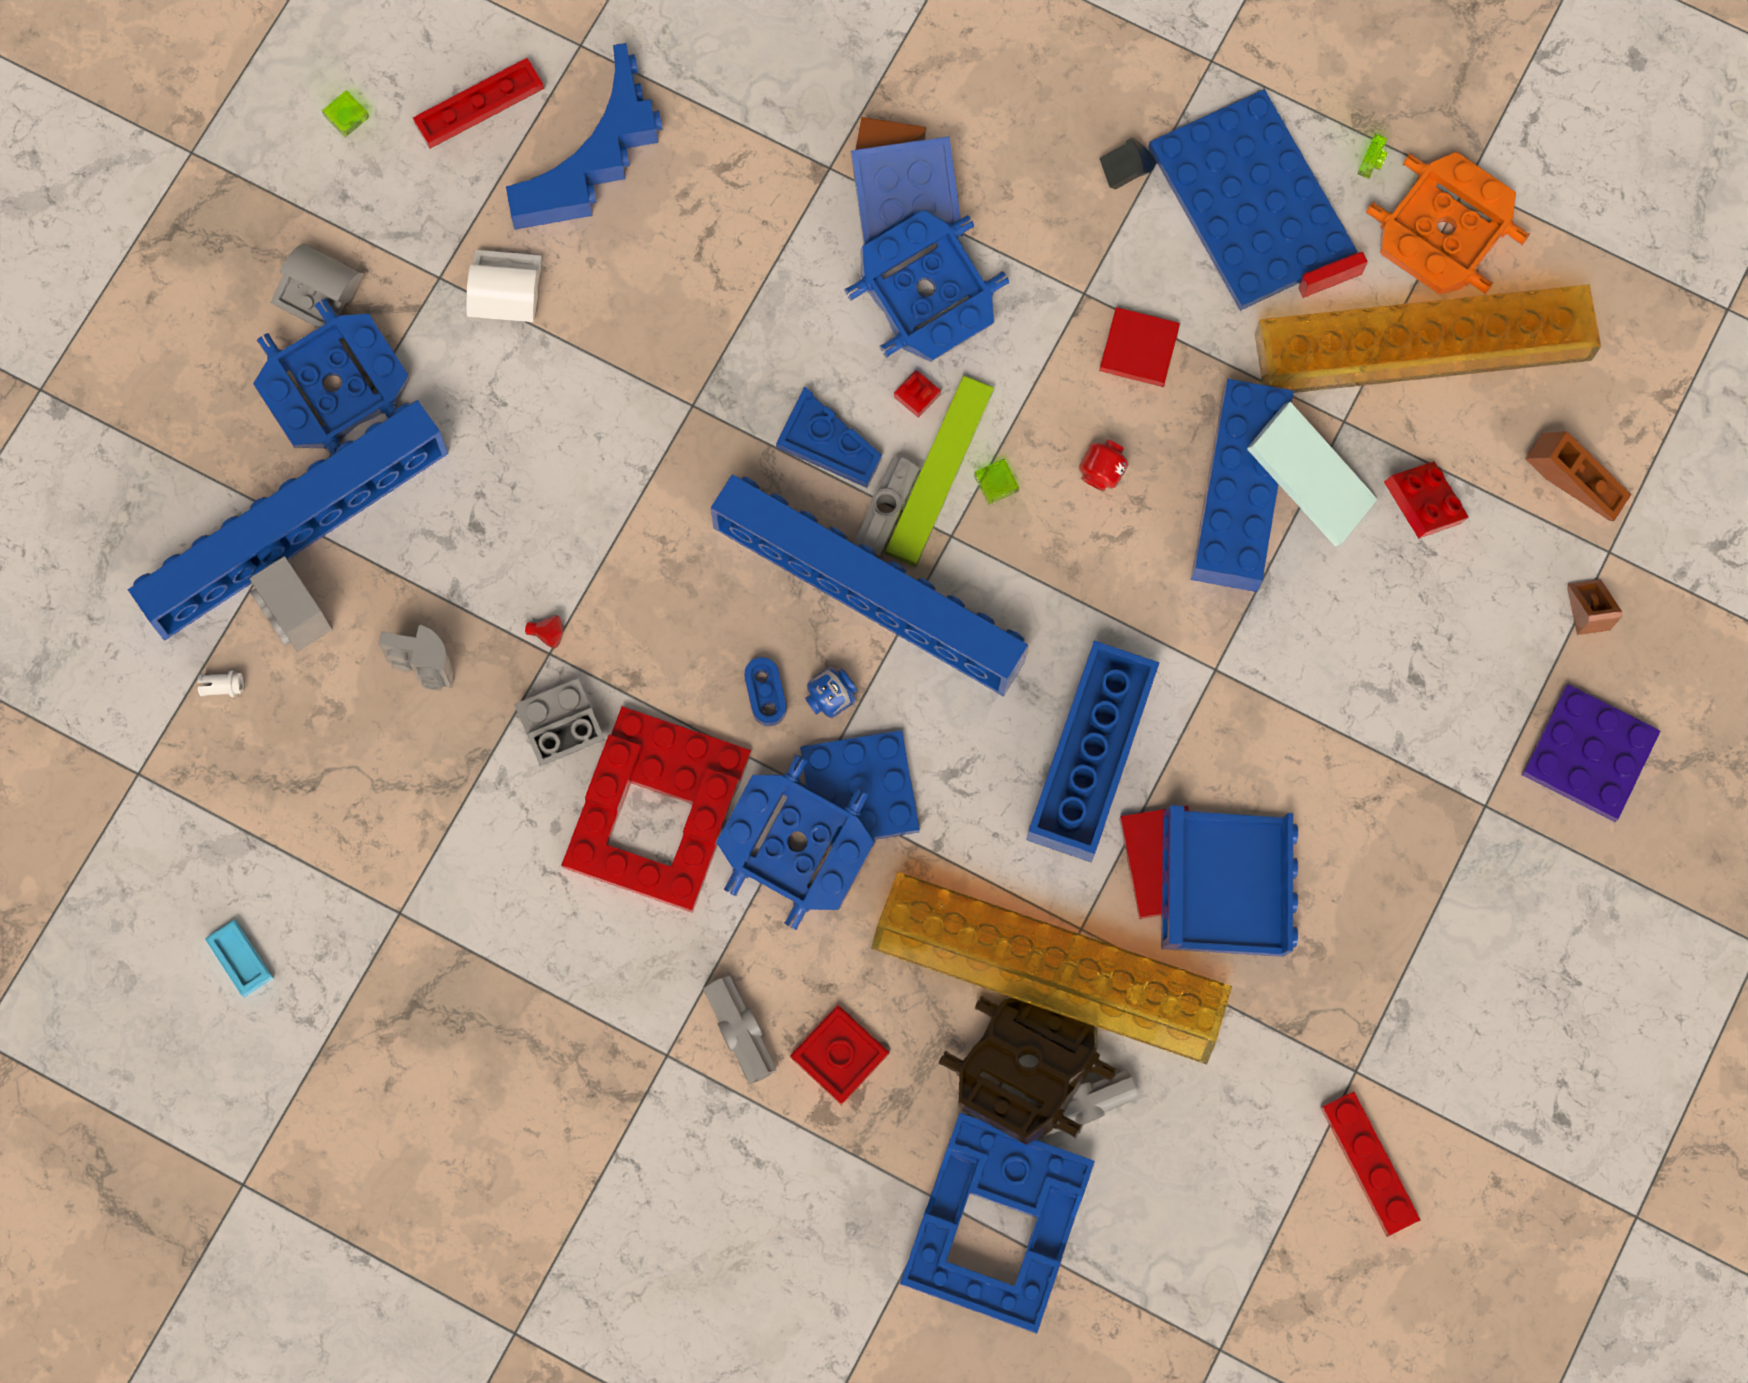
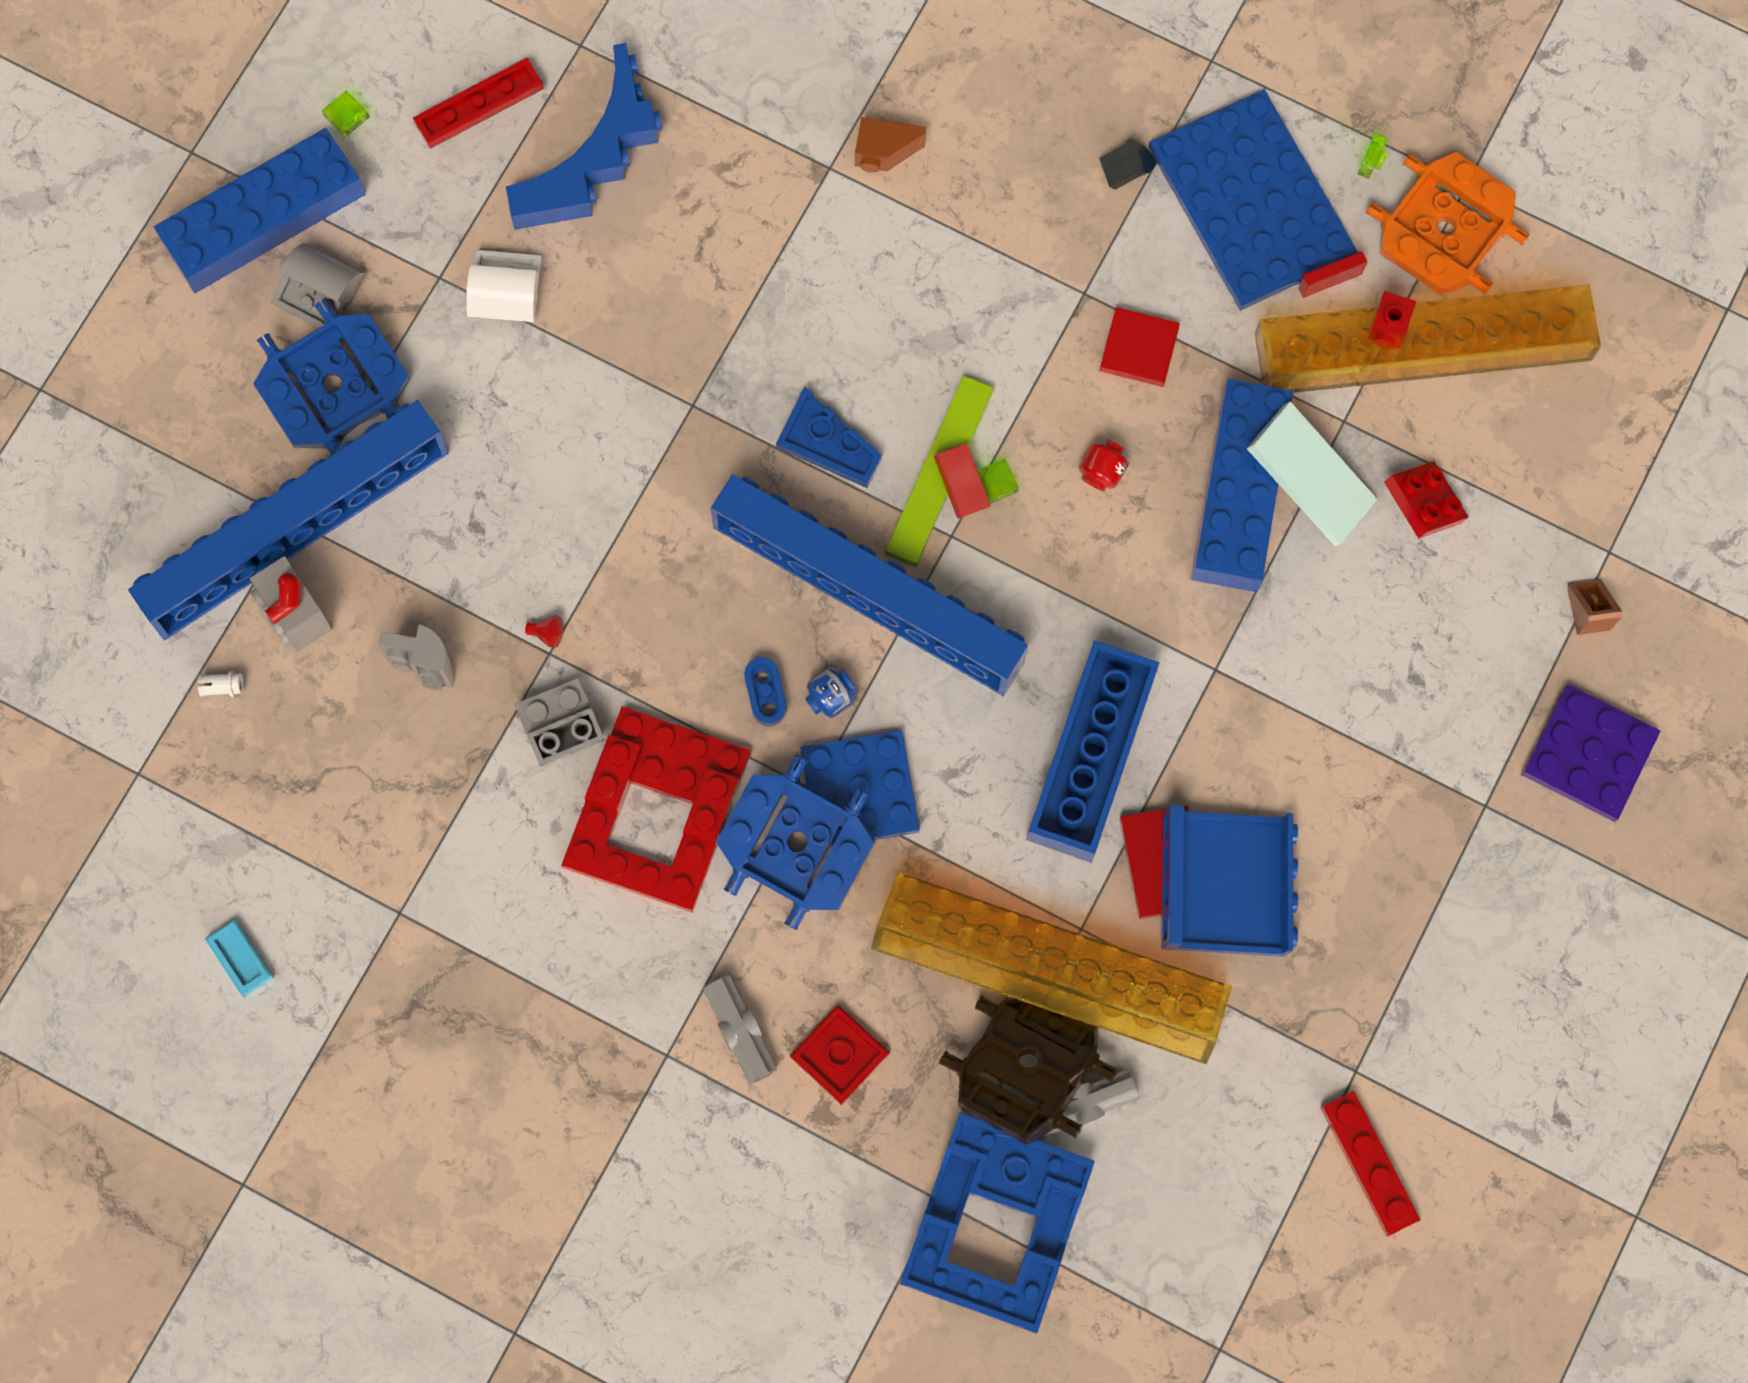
(260, 210): none -> blue brick
(288, 600): none -> red arm
(893, 490): light grey piece -> none
(902, 181): blue plate -> none
(917, 393): red tile -> none
(947, 270): blue piece -> none
(962, 481): none -> red tile
(1391, 320): none -> red brick
(1578, 473): dark orange slope -> none

